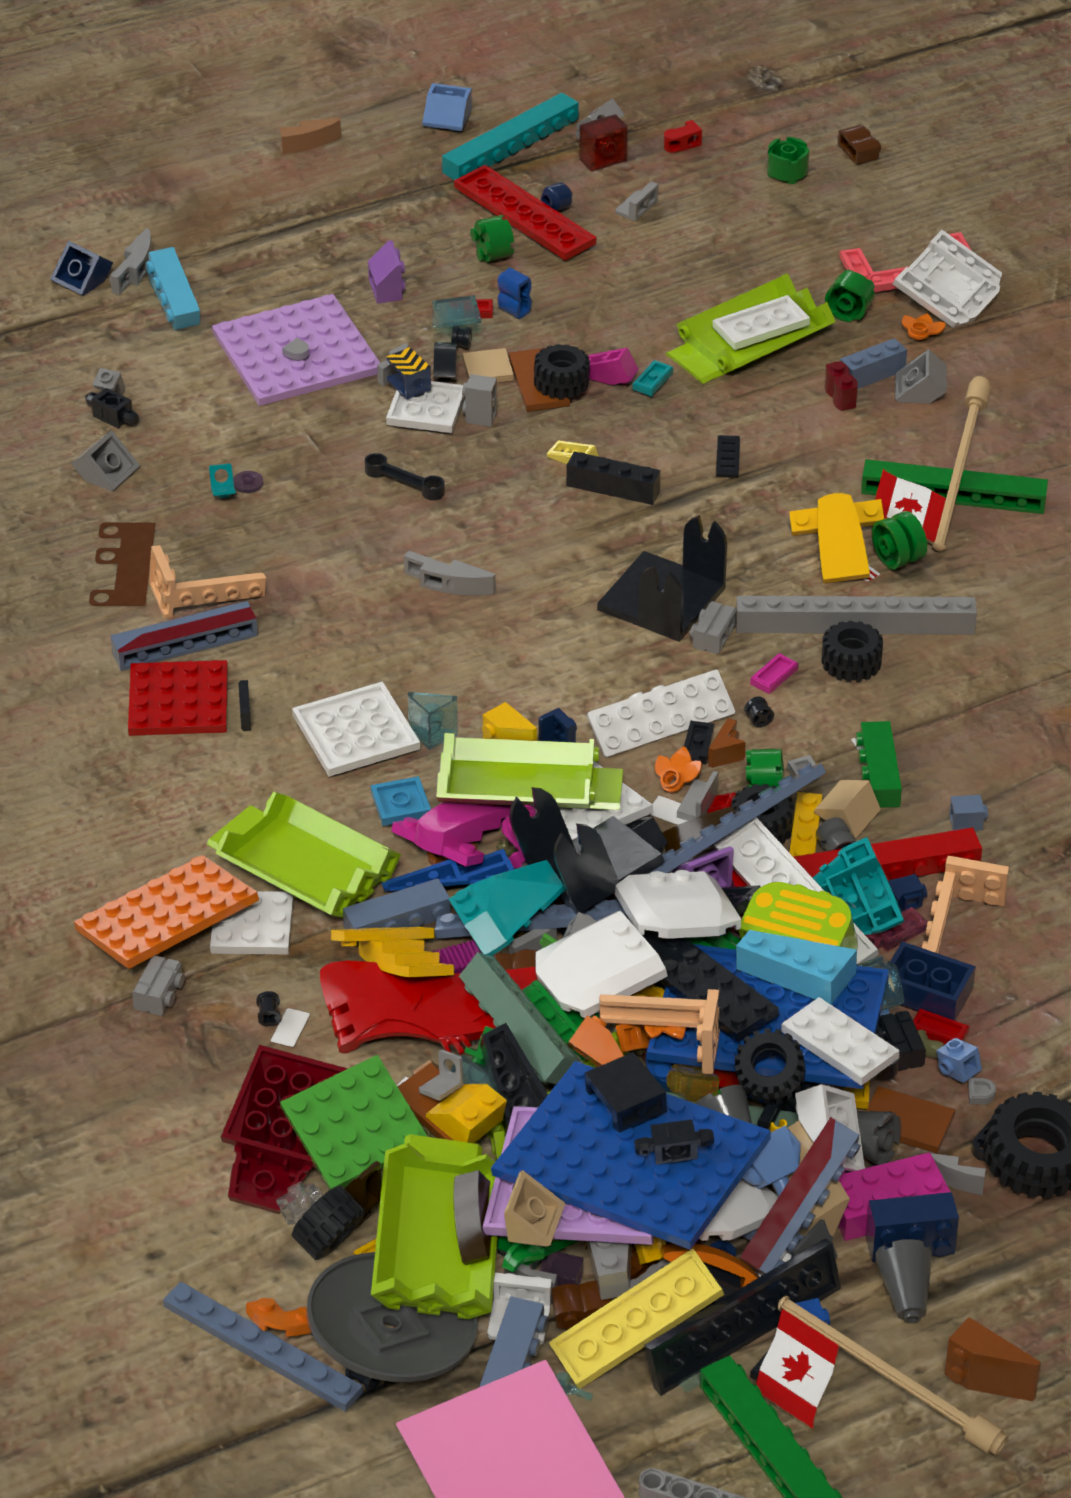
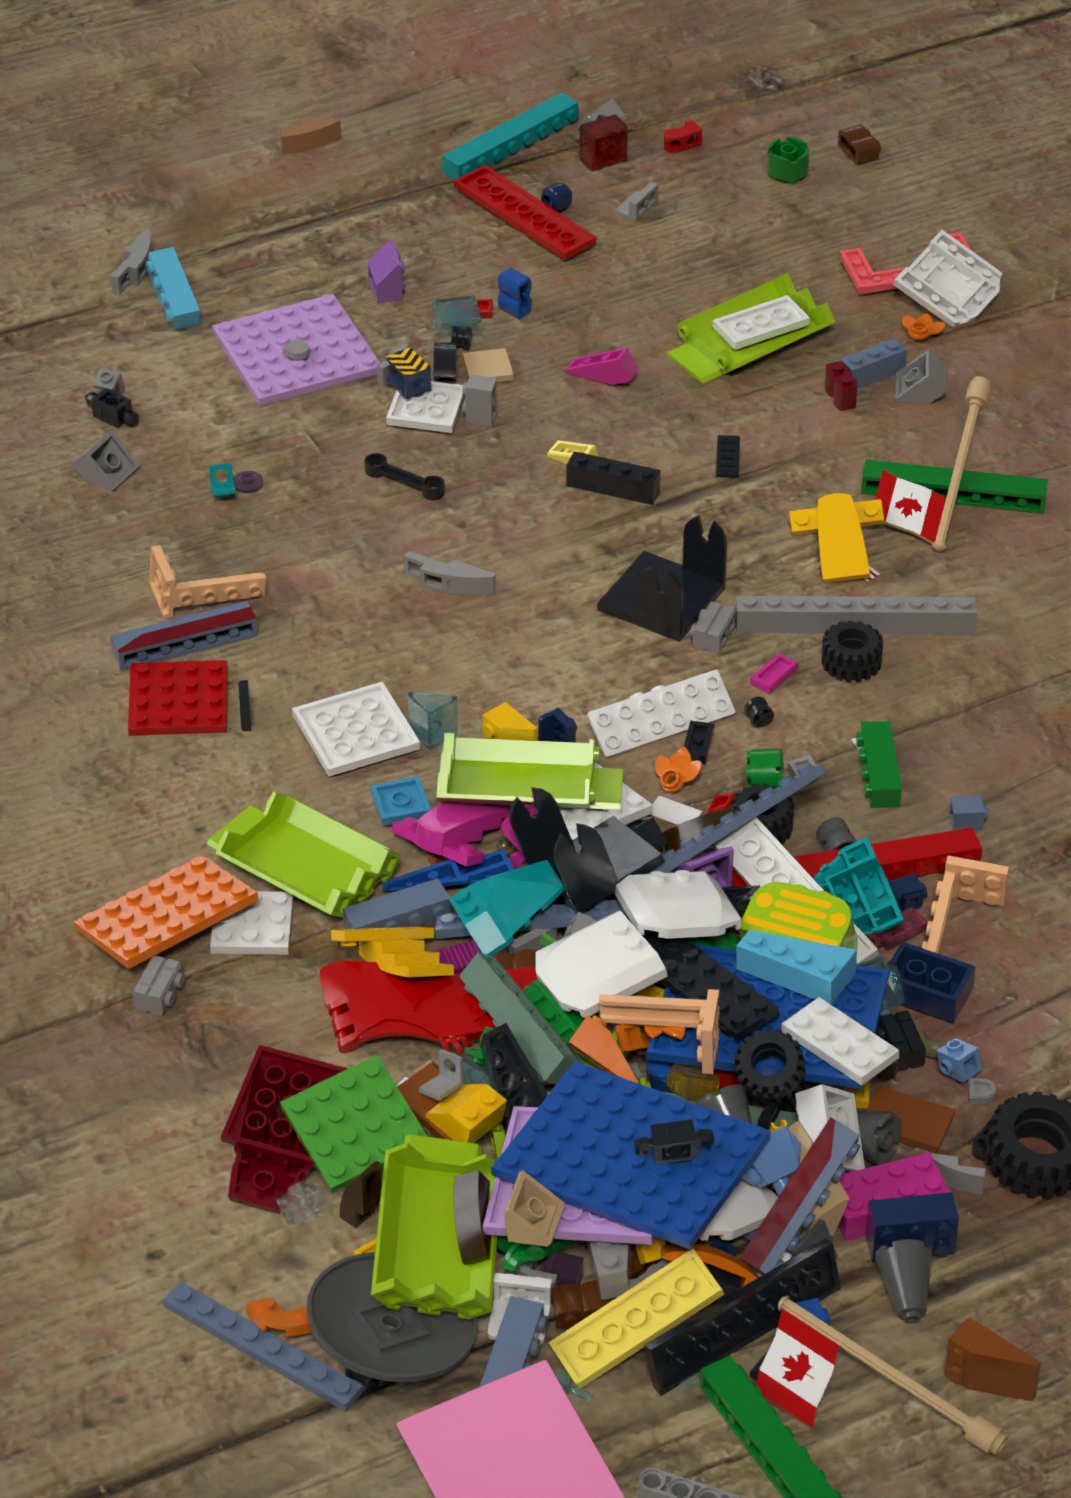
(80, 269): dark blue slope -> none
(132, 562): reddish brown piece -> none
(268, 1008): black bush -> none
(290, 1027): white sticker -> none
(328, 1222): black tyre -> none
(447, 107): medium blue slope -> none
(492, 238): green brick -> none
(523, 369): dark orange tile -> none
(561, 371): black tyre -> none
(627, 1091): black panel -> none
(652, 378): teal plate -> none
(698, 798): light grey panel -> none
(726, 746): dark orange slope -> none
(805, 824): yellow plate -> none
(850, 296): green brick -> none
(852, 802): tan slope -> none
(899, 540): green wheel -> none
(939, 1027): red tile -> none

